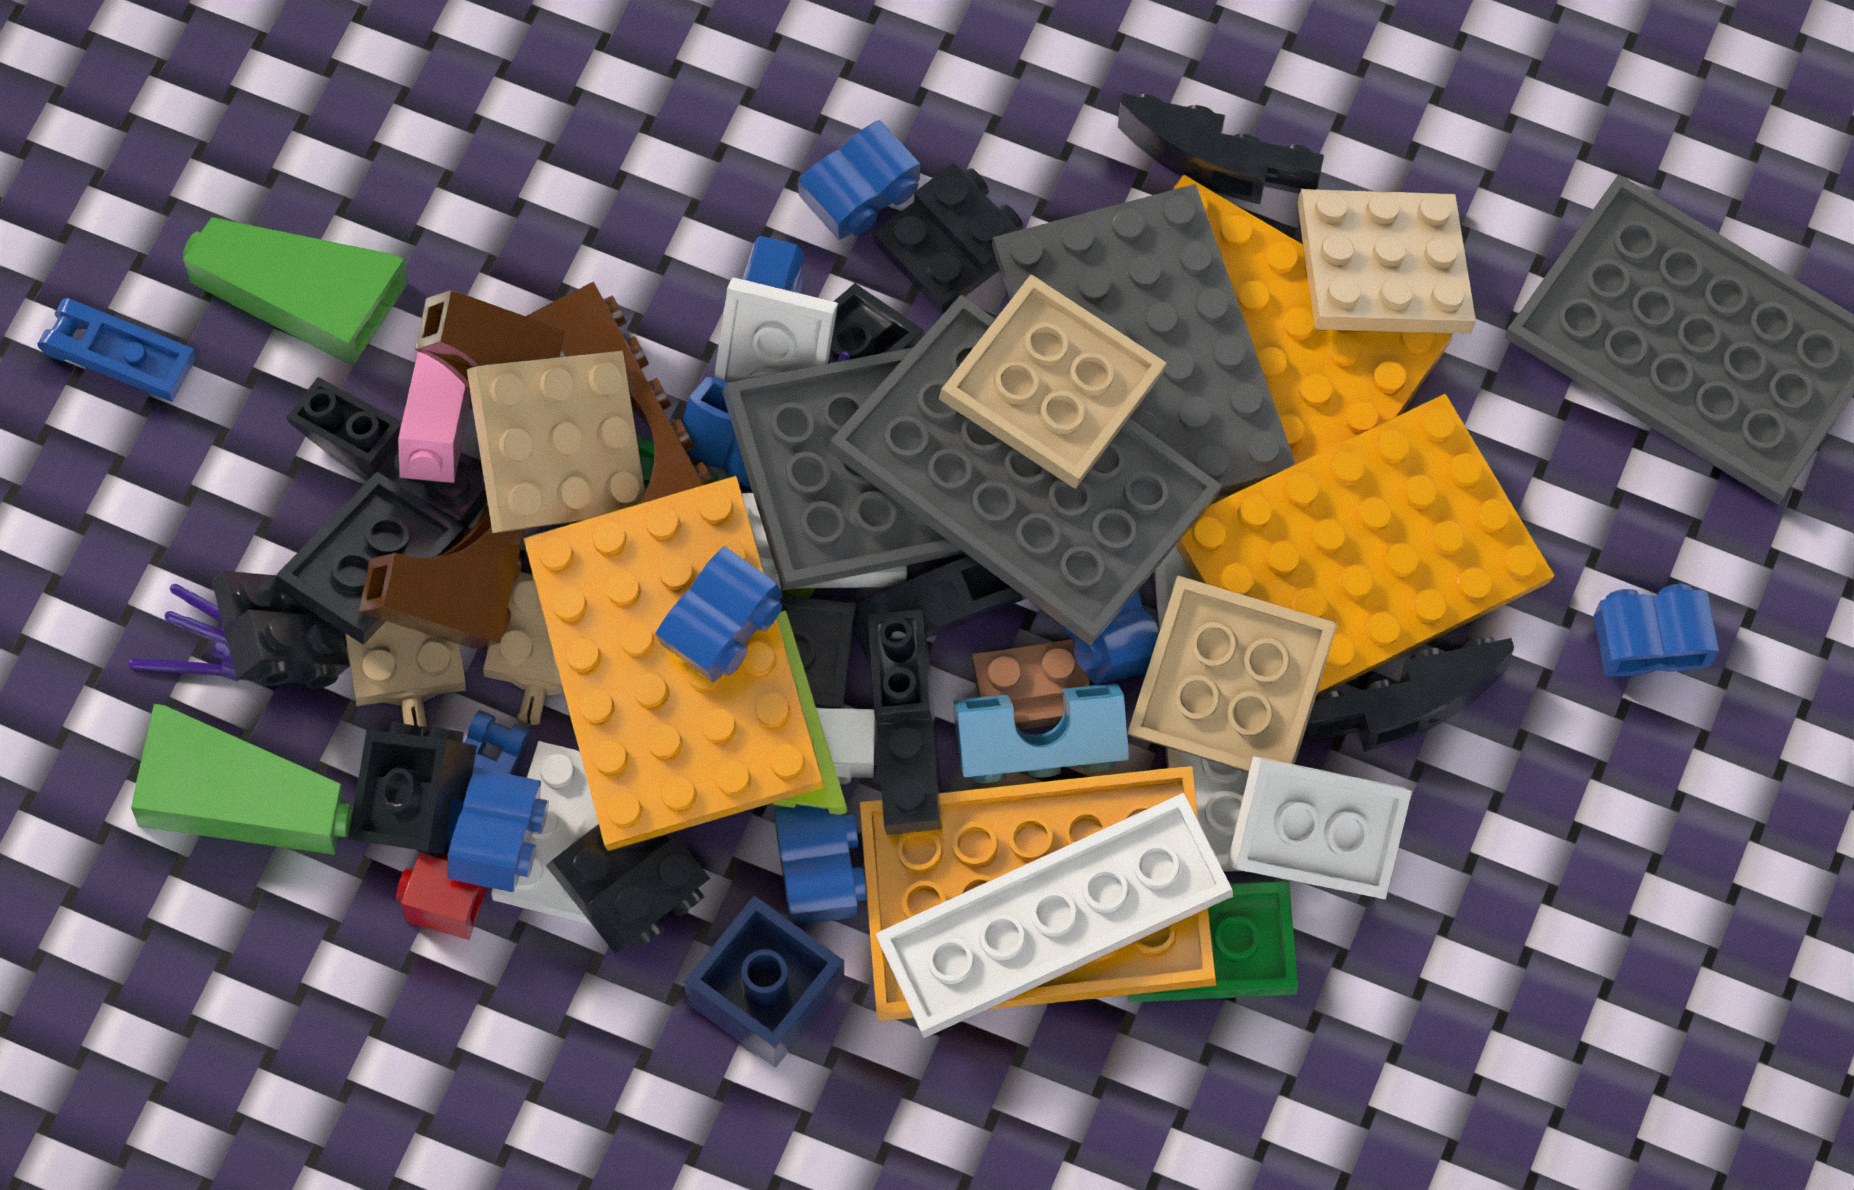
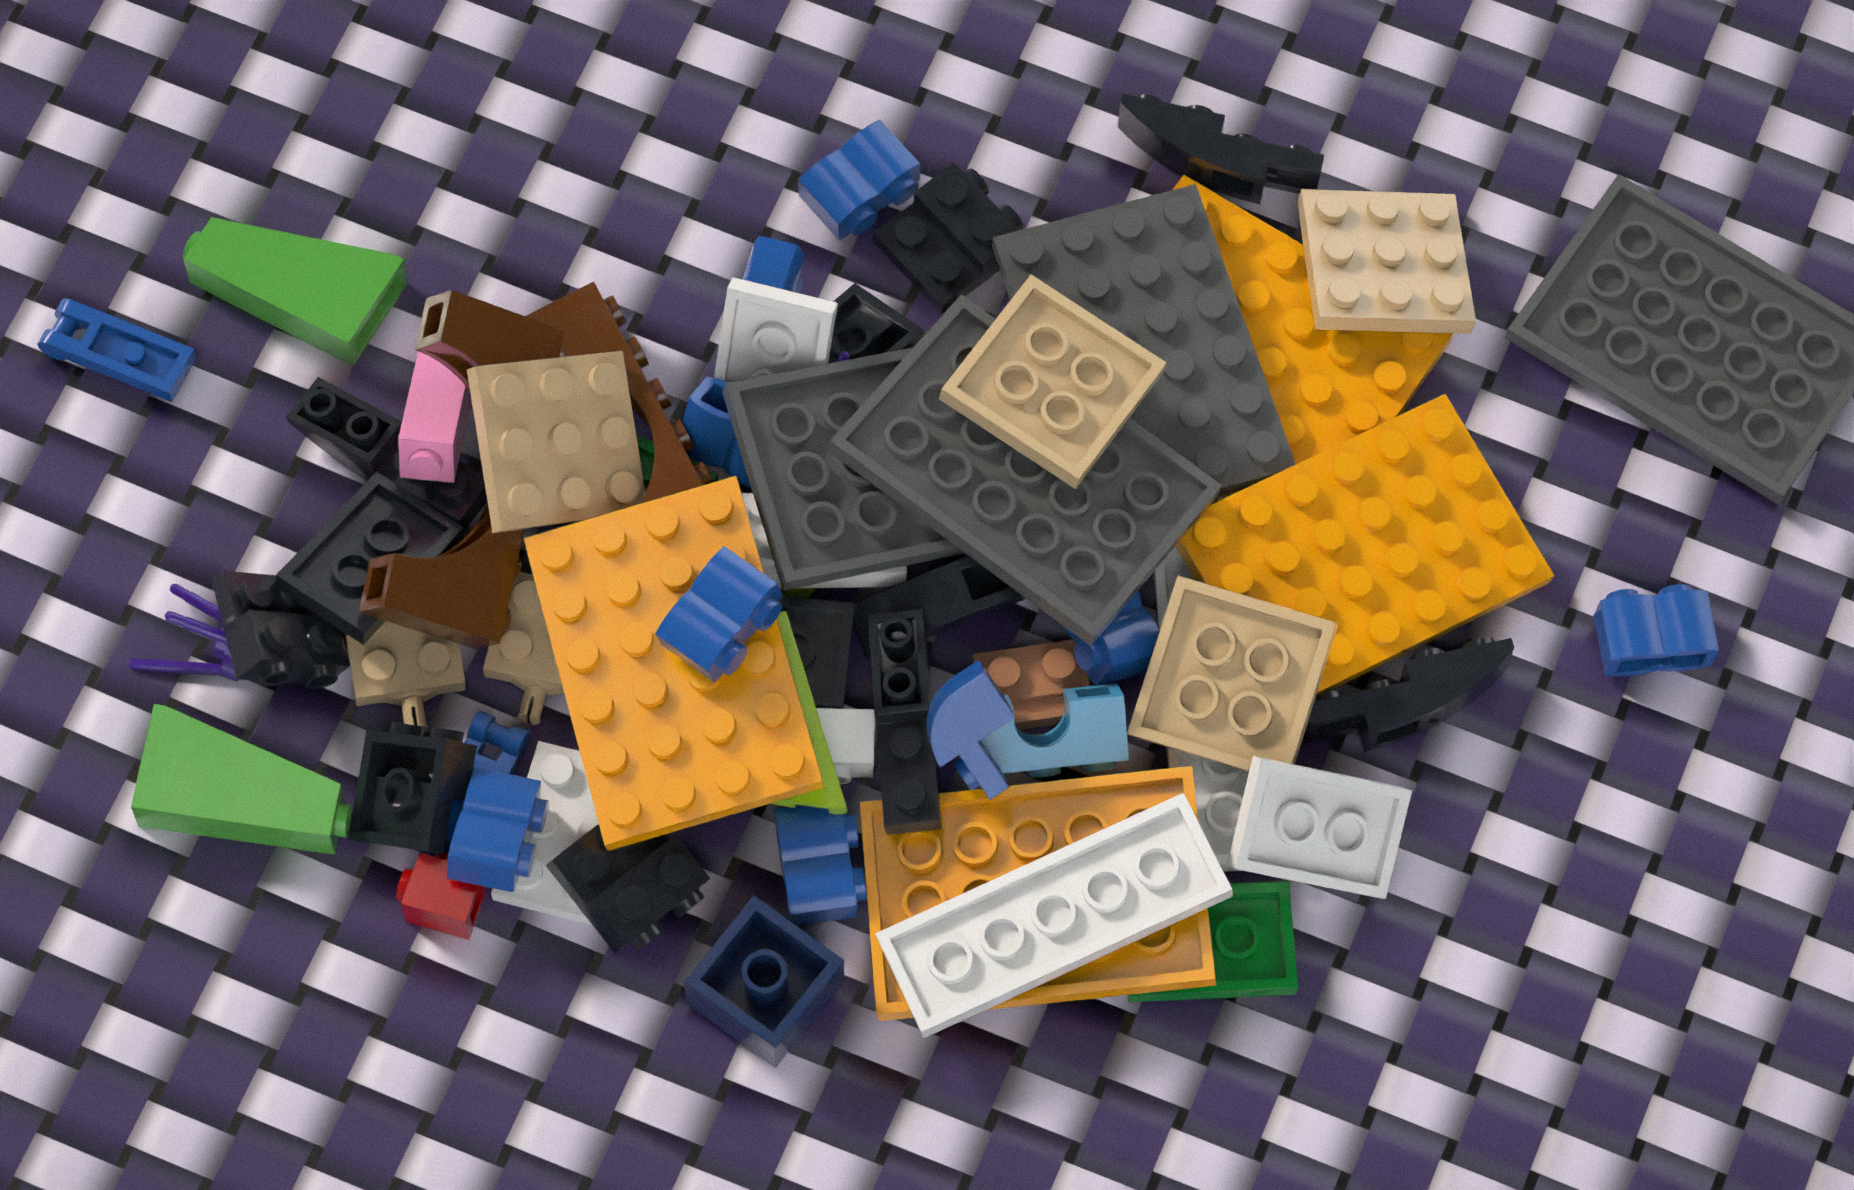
(962, 716): none -> brick

